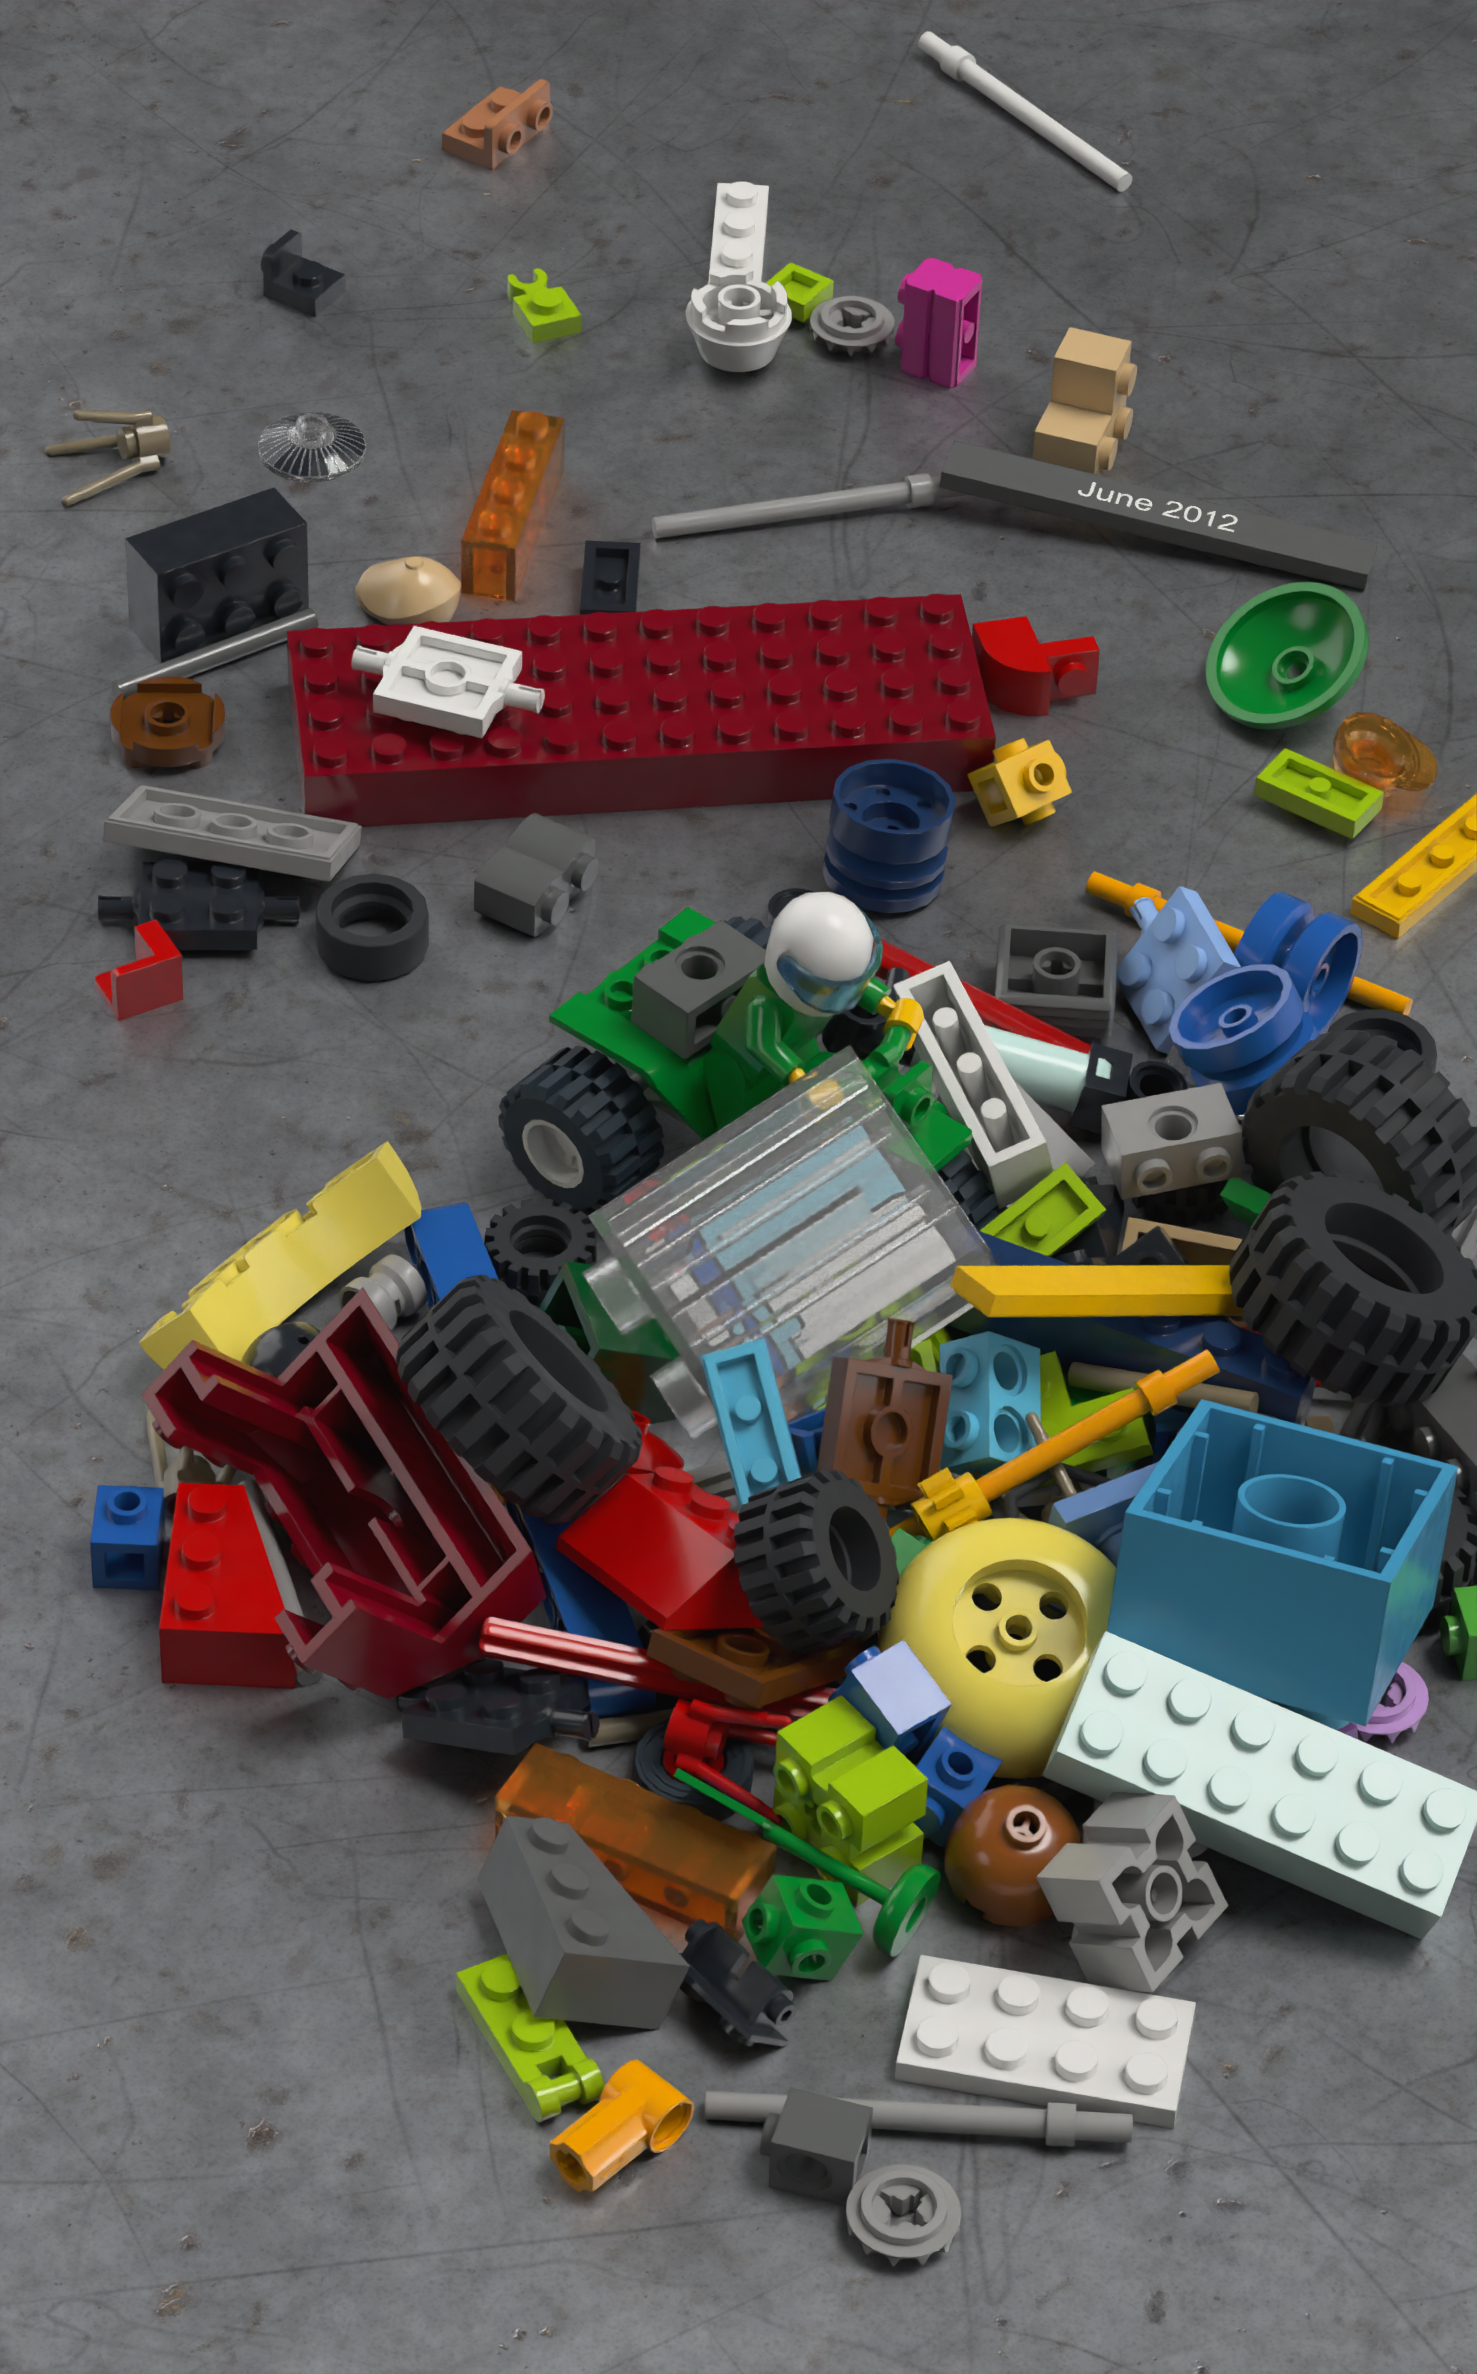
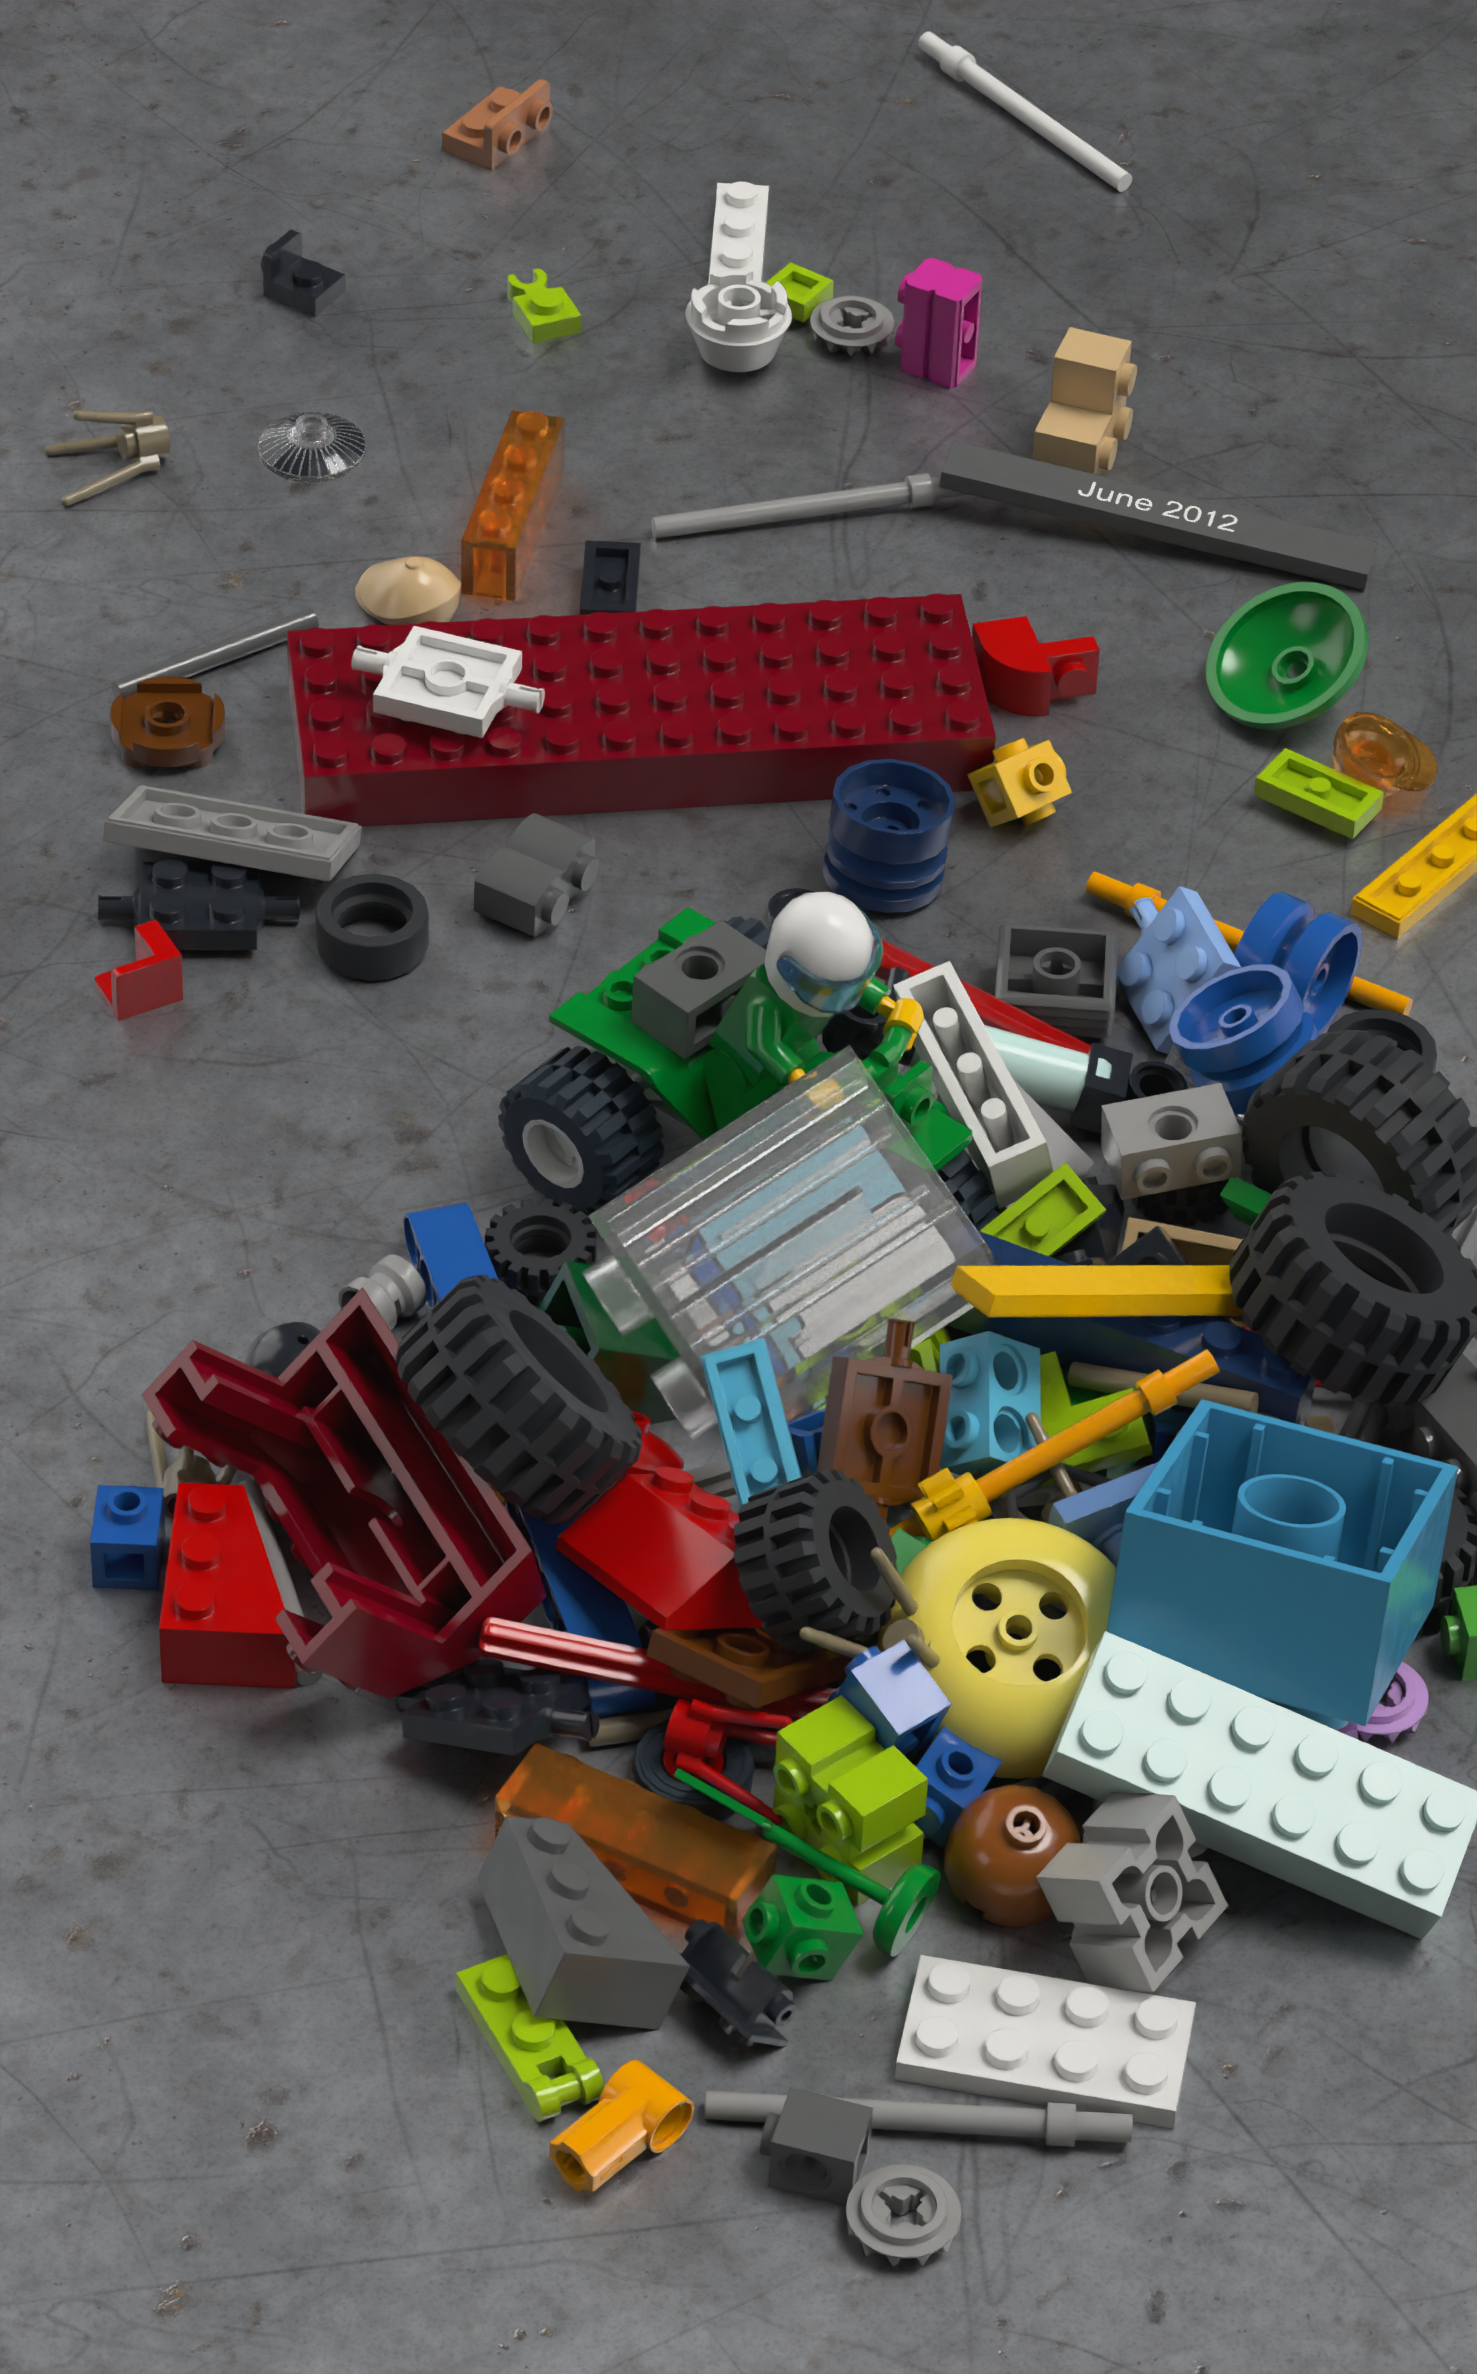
(217, 574): black brick -> none
(291, 1260): light yellow brick -> none
(897, 1631): none -> dark tan plant

